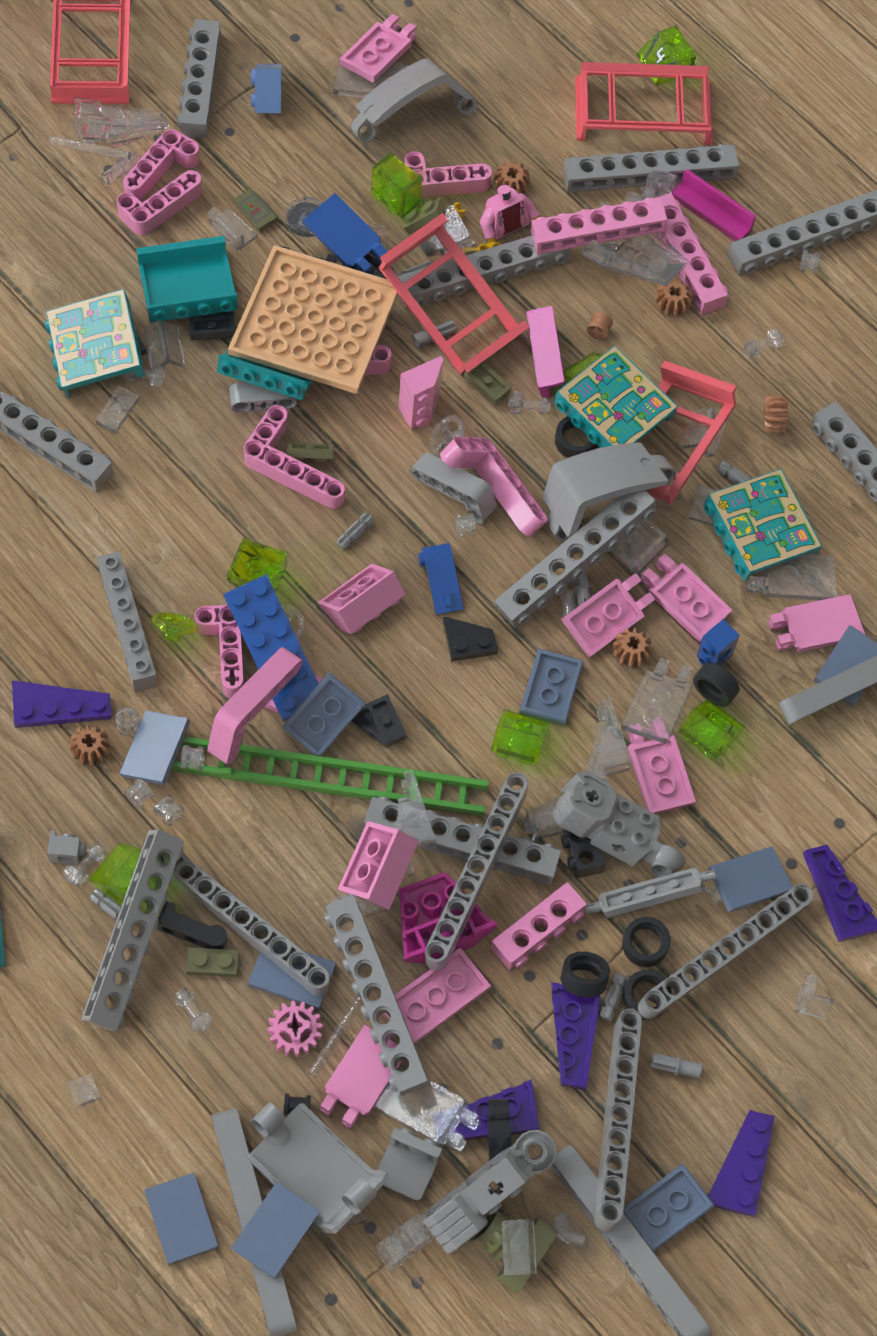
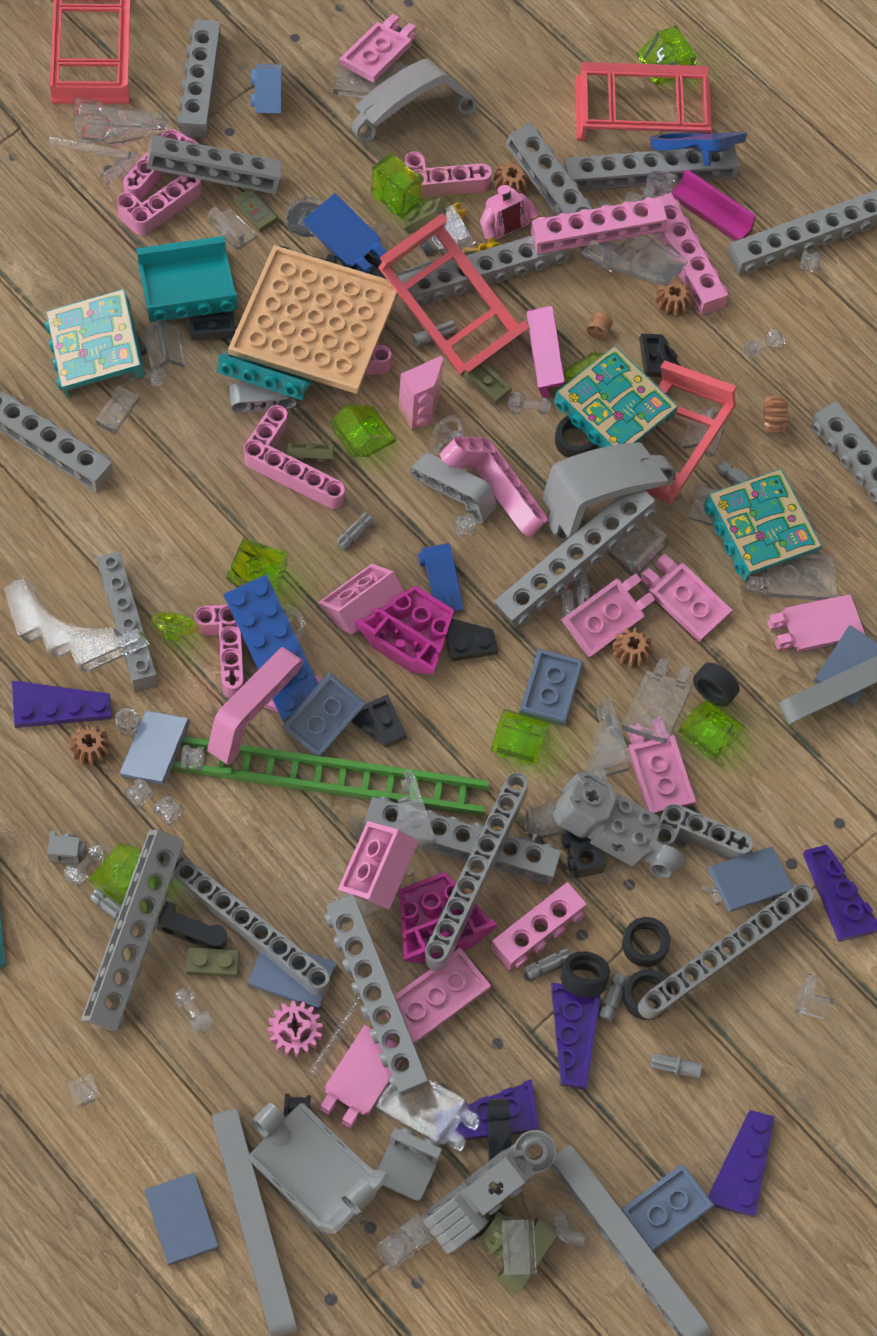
(88, 646): none -> clear arch
(213, 164): none -> light grey brick
(275, 1230): sand blue tile -> none
(362, 430): none -> clear neon green slope
(409, 630): none -> dark pink wedge
(543, 178): none -> light grey brick
(547, 964): none -> light grey axle
(618, 1129): light grey beam -> none
(650, 892): light grey plate -> none
(654, 352): none -> black wing
(703, 837): none -> light grey beam
(705, 142): none -> blue animal
(718, 644): blue brick -> none

